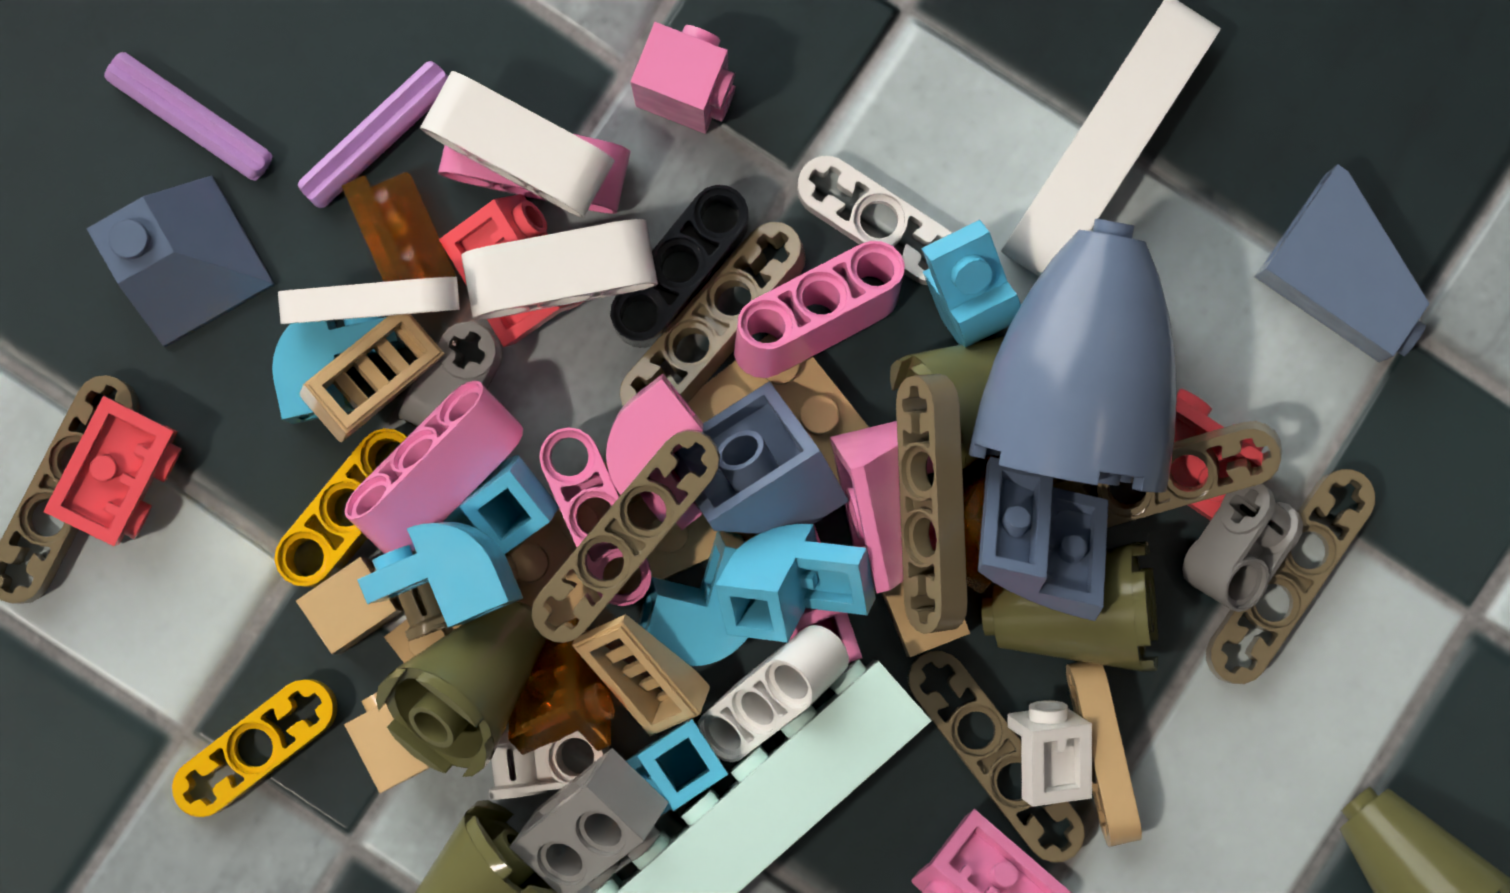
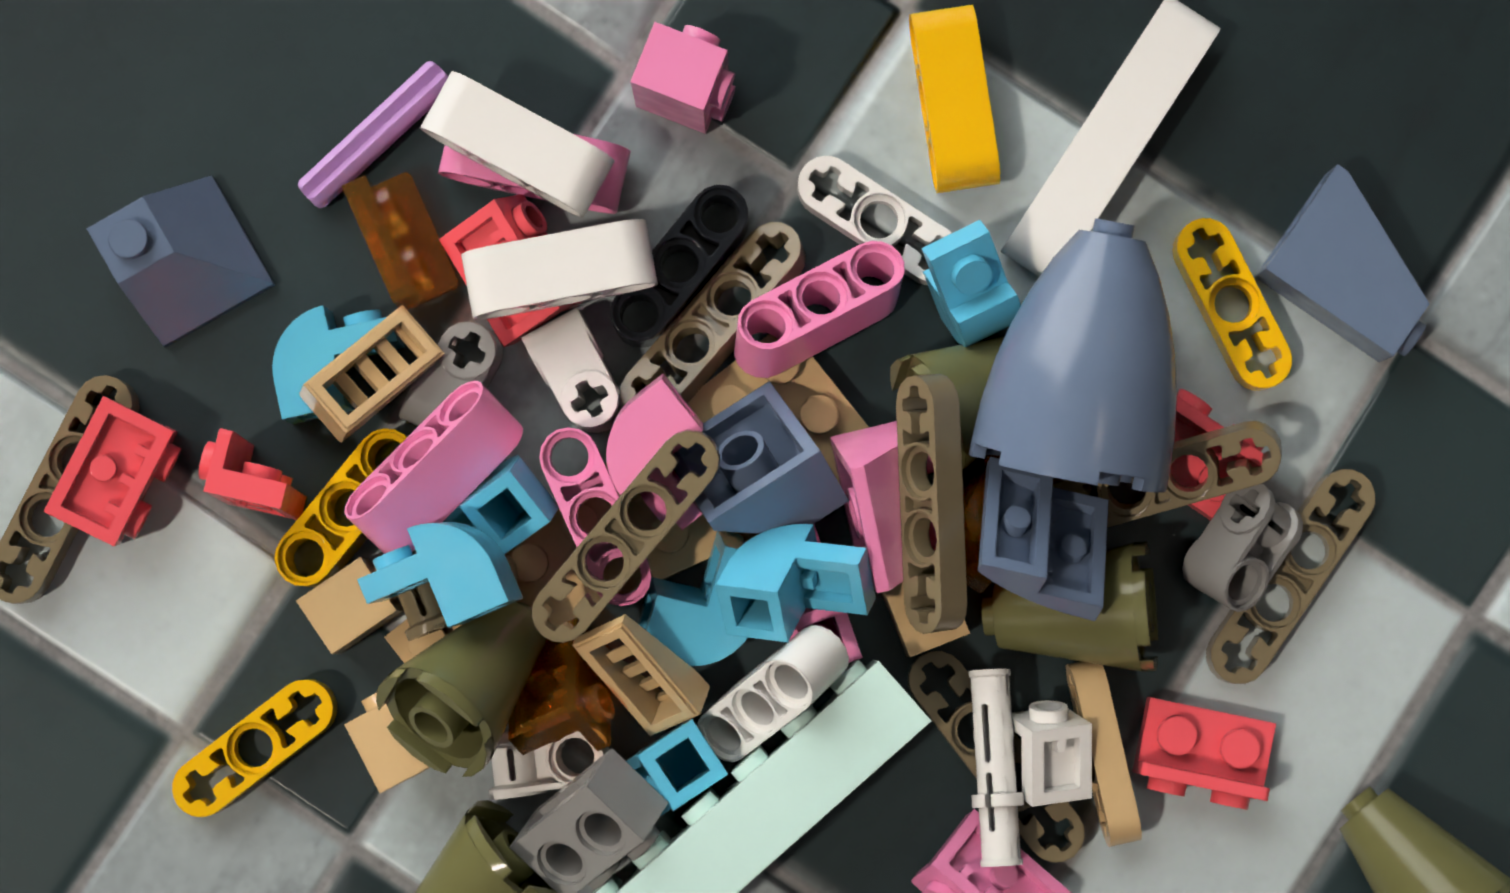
(188, 116): lavender axle -> none
(247, 484): none -> coral bracket
(368, 300): white beam -> none
(571, 364): none -> white piece
(954, 99): none -> yellow beam
(995, 768): none -> white pin
(1204, 750): none -> coral bracket
(1242, 279): none -> yellow beam

